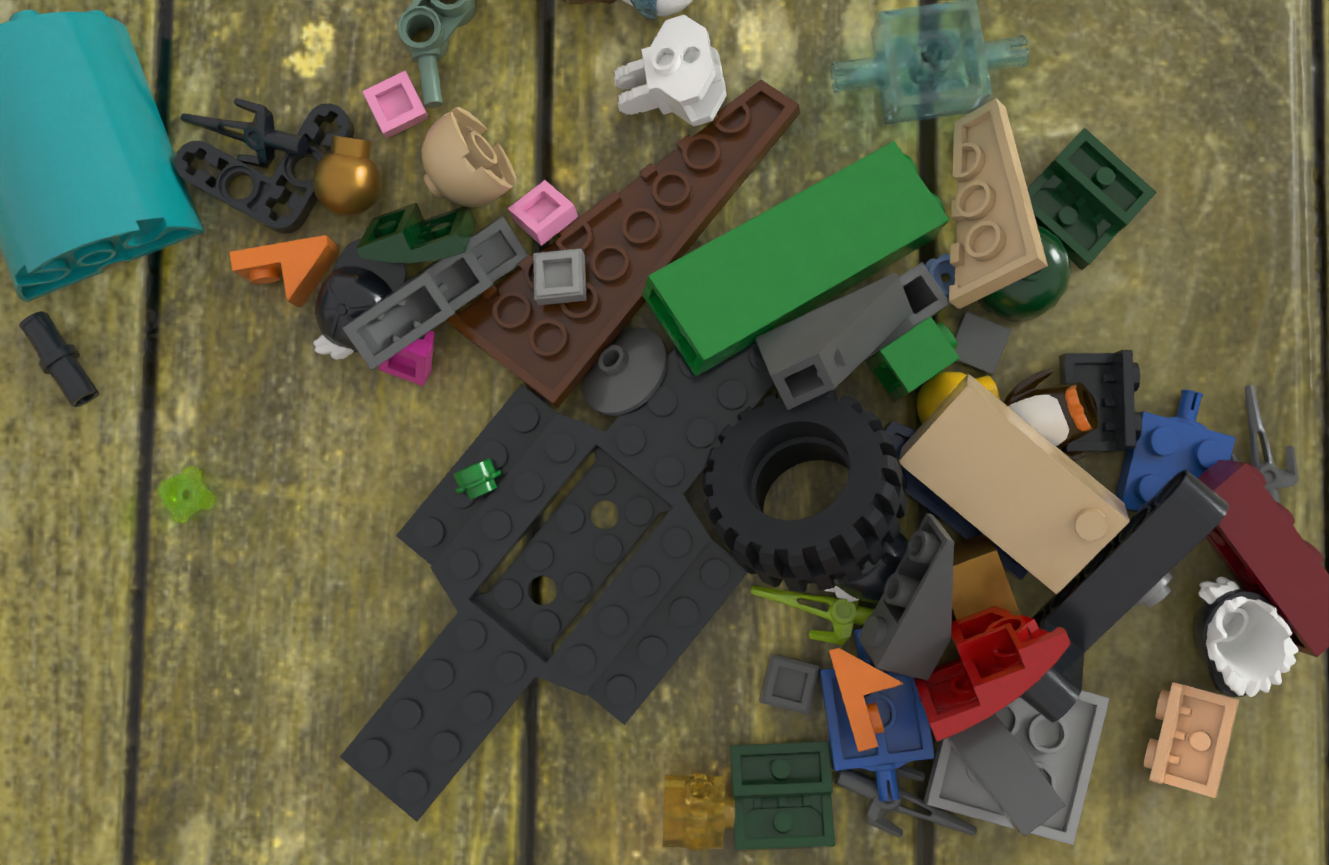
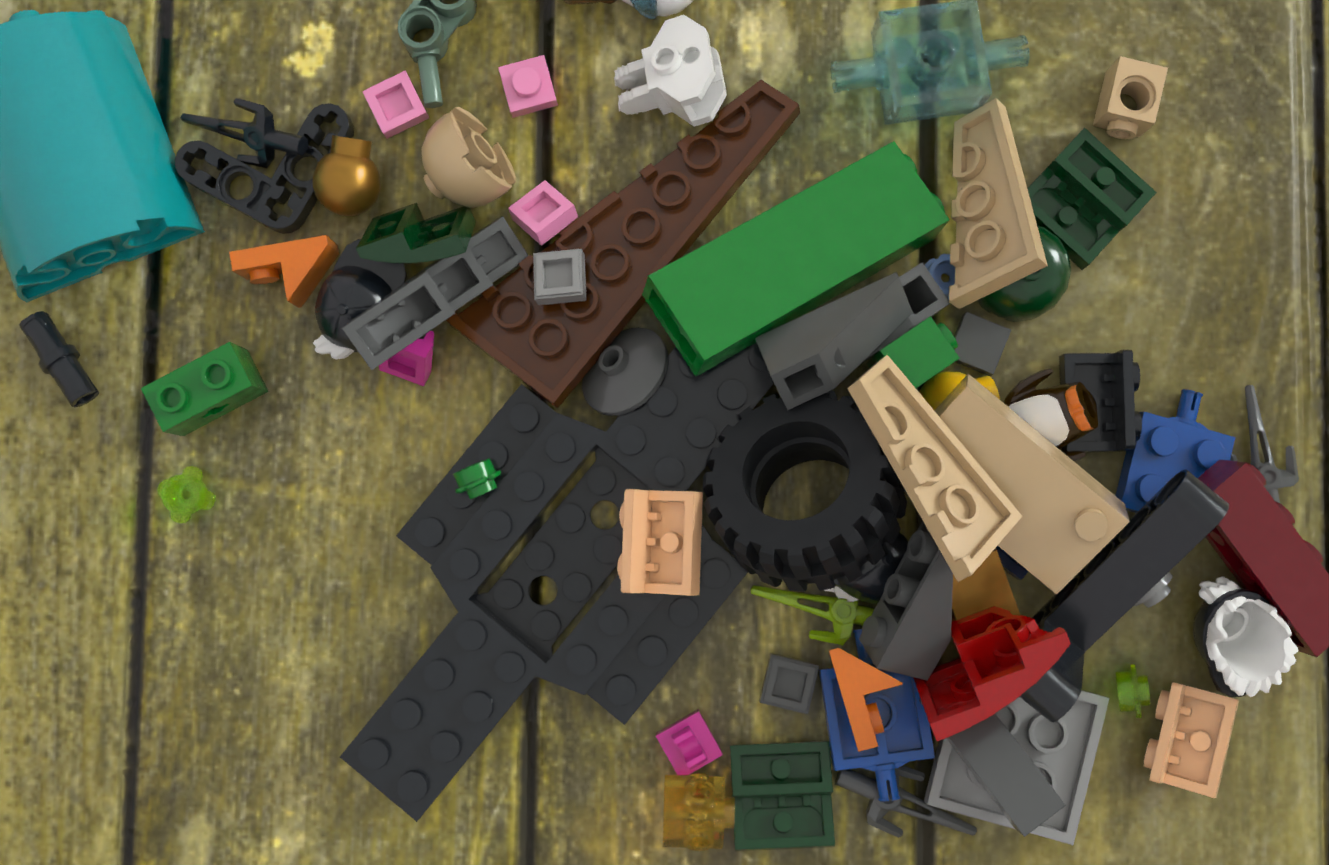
(204, 389): none -> green brick
(528, 86): none -> bright pink plate
(661, 542): none -> light nougat bracket
(689, 744): none -> dark pink tile
(941, 477): none -> tan wing
(1132, 691): none -> clear neon green plate
(1141, 82): none -> tan brick

